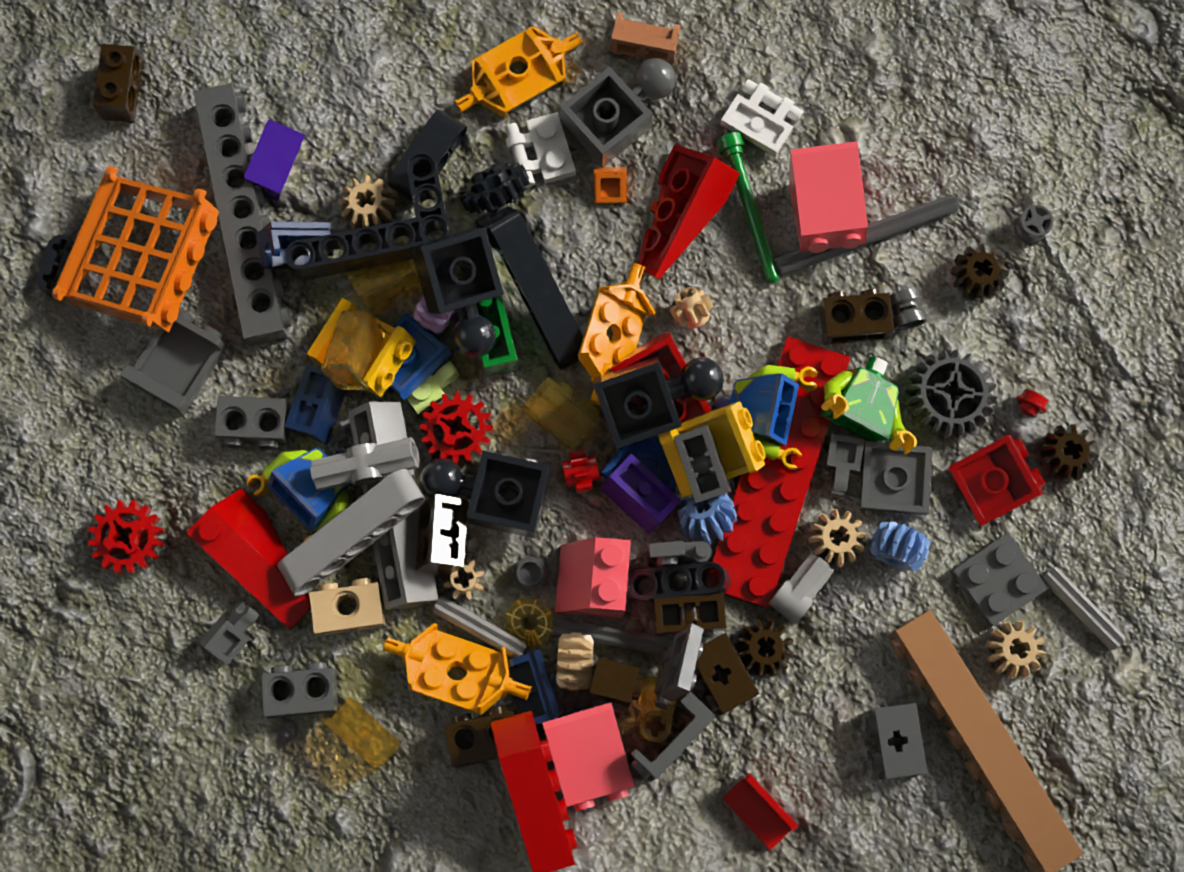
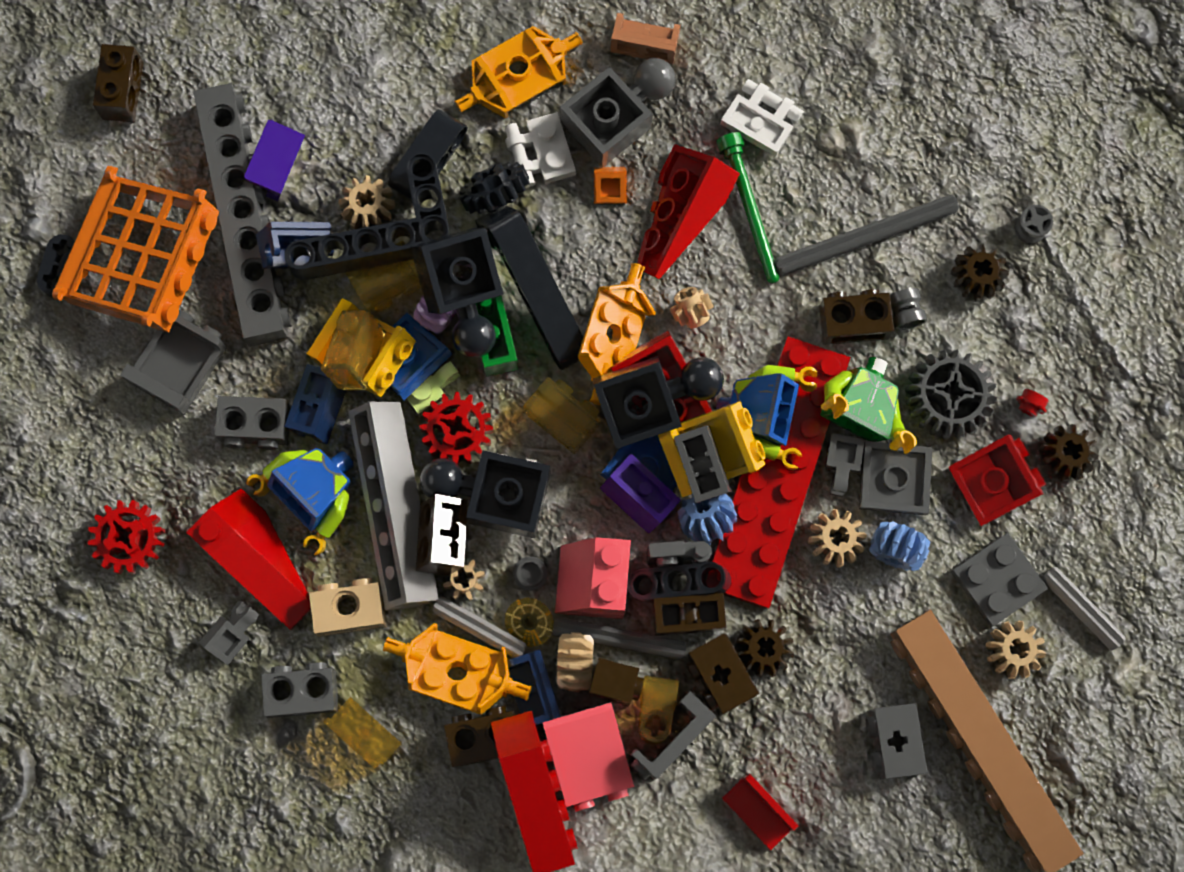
(351, 532): light grey beam -> none
(364, 464): light grey piece -> none
(580, 471): red gear -> none
(679, 666): dark grey plate -> none
(797, 594): light grey piece -> none
(828, 197): coral slope -> none

